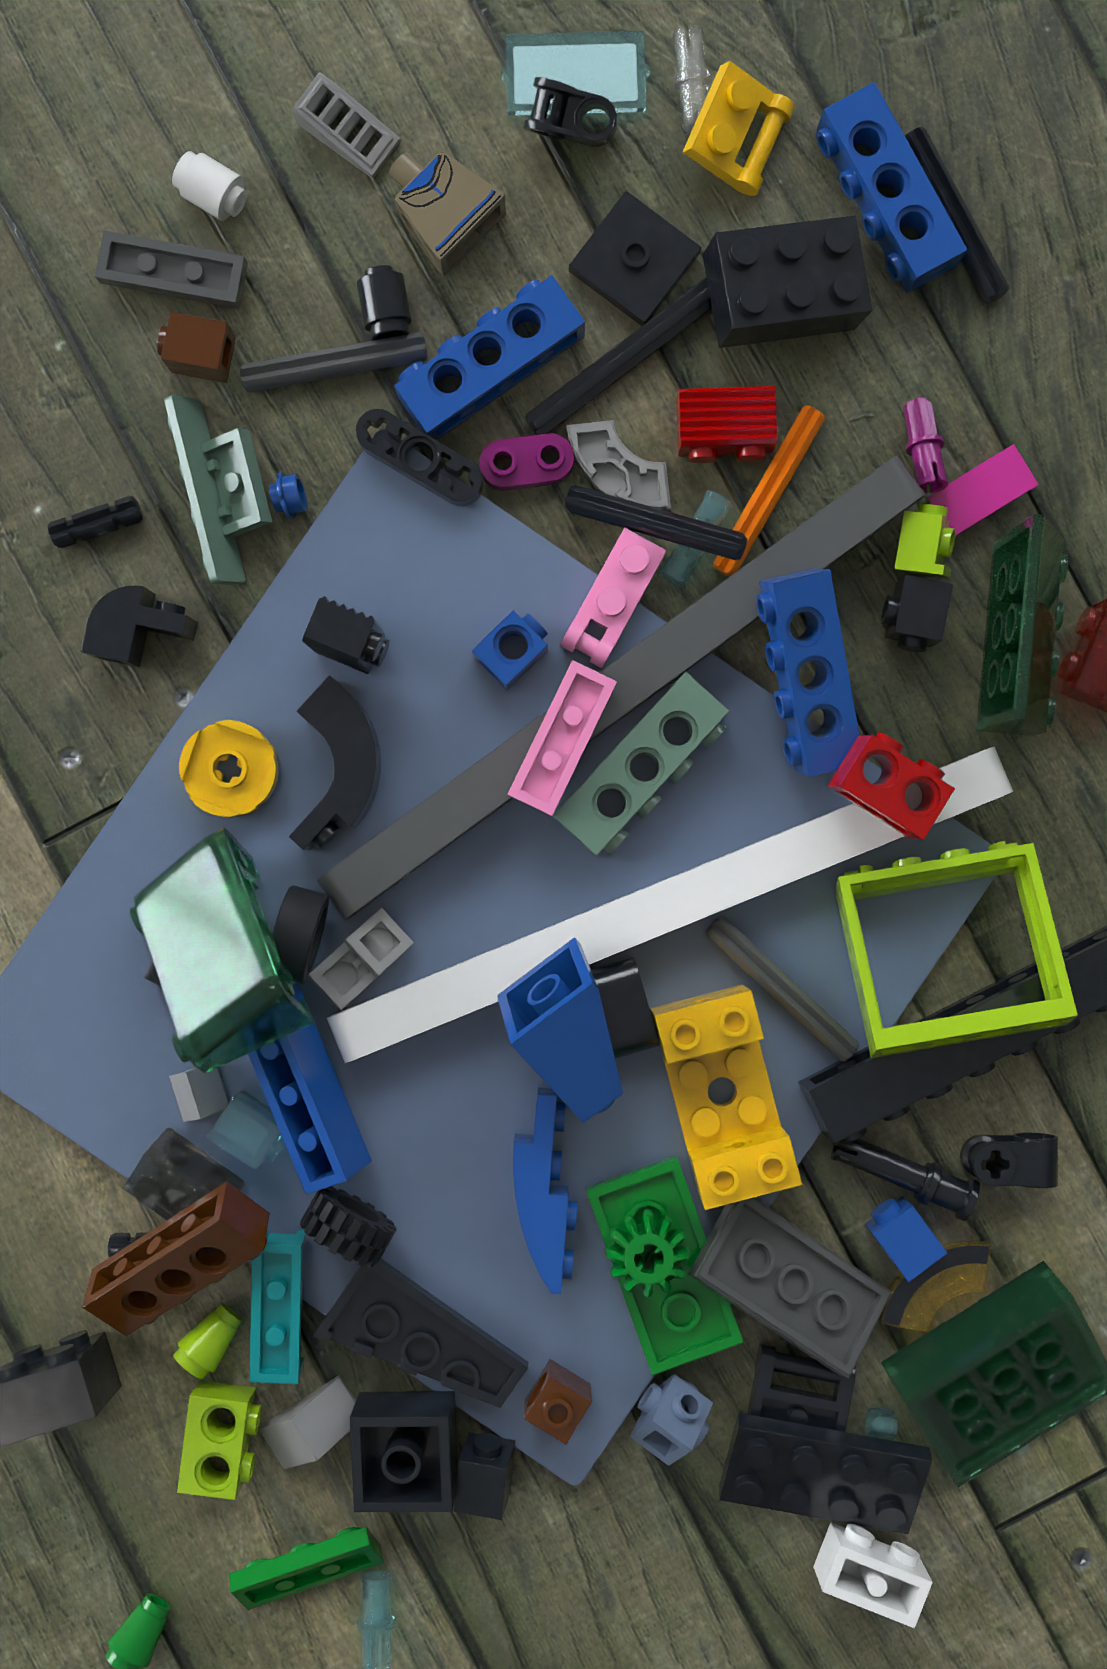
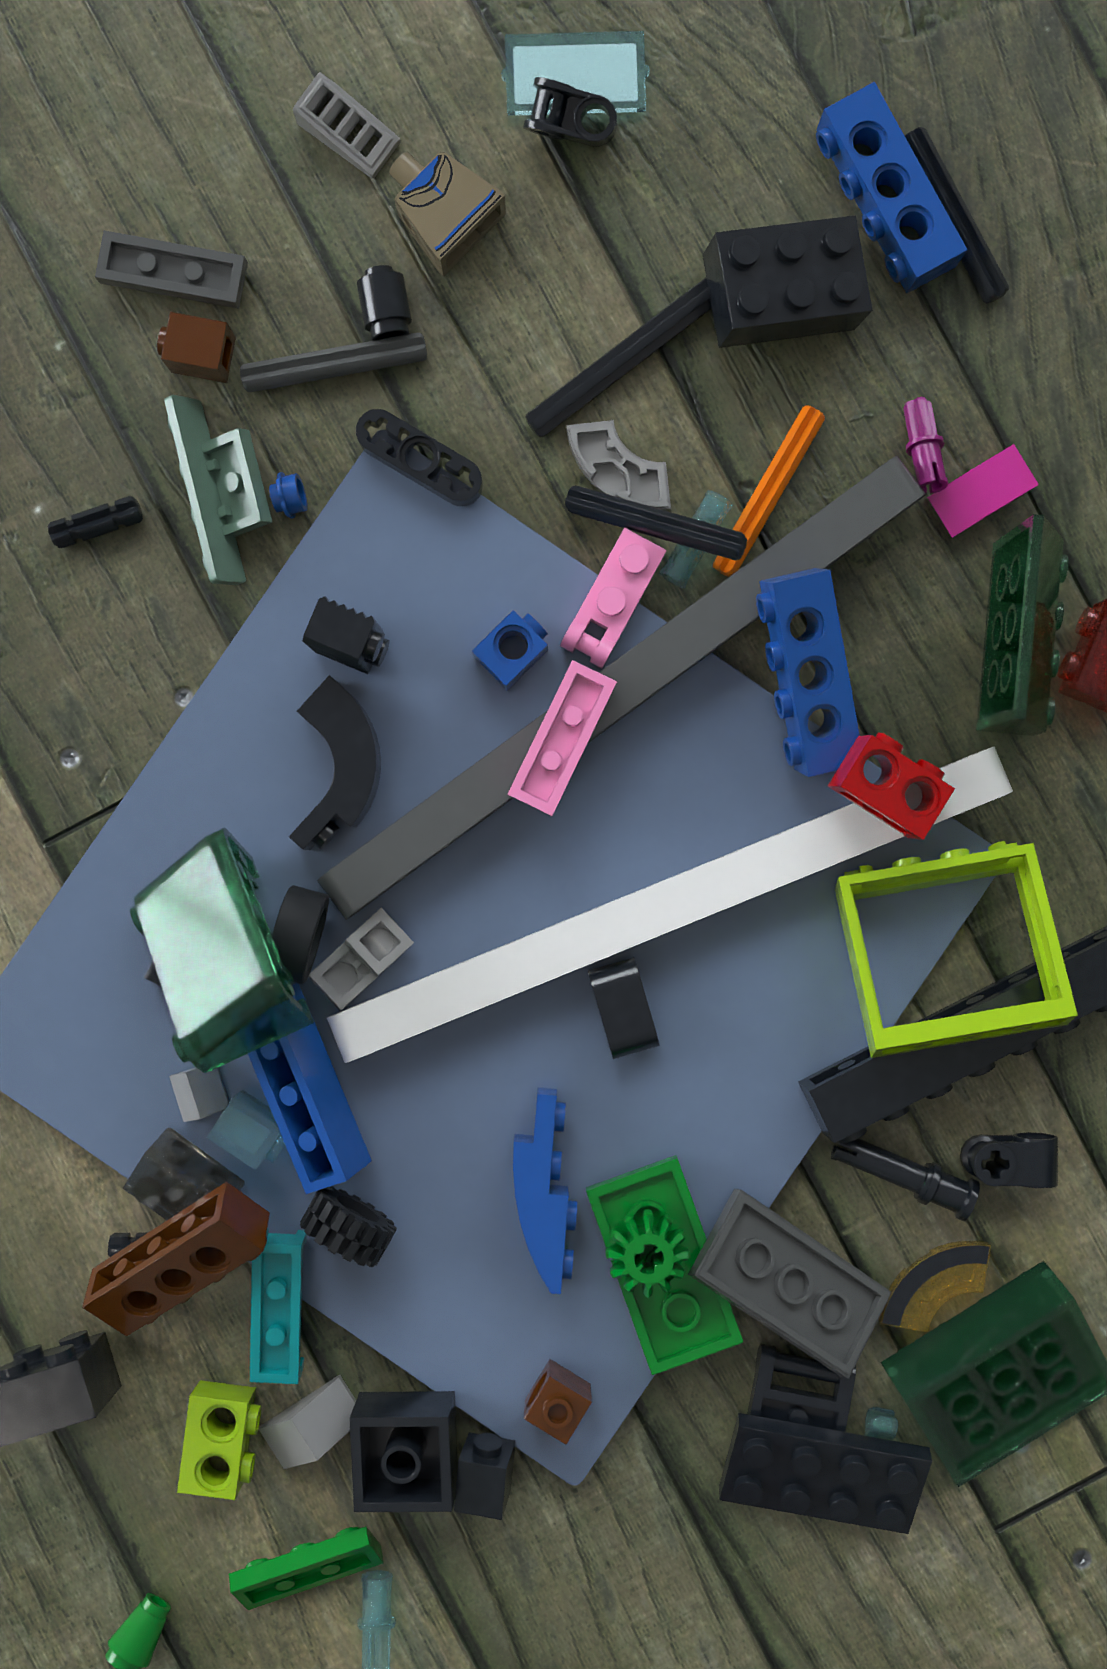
(121, 622): black brick -> none
(208, 1341): lime cone -> none
(209, 185): white brick -> none
(216, 744): yellow plate -> none
(408, 1326): black wing -> none
(520, 357): blue brick -> none
(527, 466): magenta plate -> none
(562, 1030): blue slope -> none
(634, 258): black plate -> none
(672, 1419): sand blue brick -> none
(682, 702): sand green brick -> none
(692, 75): clear pin -> none
(726, 121): yellow plate -> none
(726, 423): red brick -> none
(733, 1145): yellow plate -> none
(782, 988): dark grey axle -> none
(873, 1573): white brick -> none
(905, 1237): blue brick -> none
(916, 612): black brick -> none
(925, 541): lime brick -> none

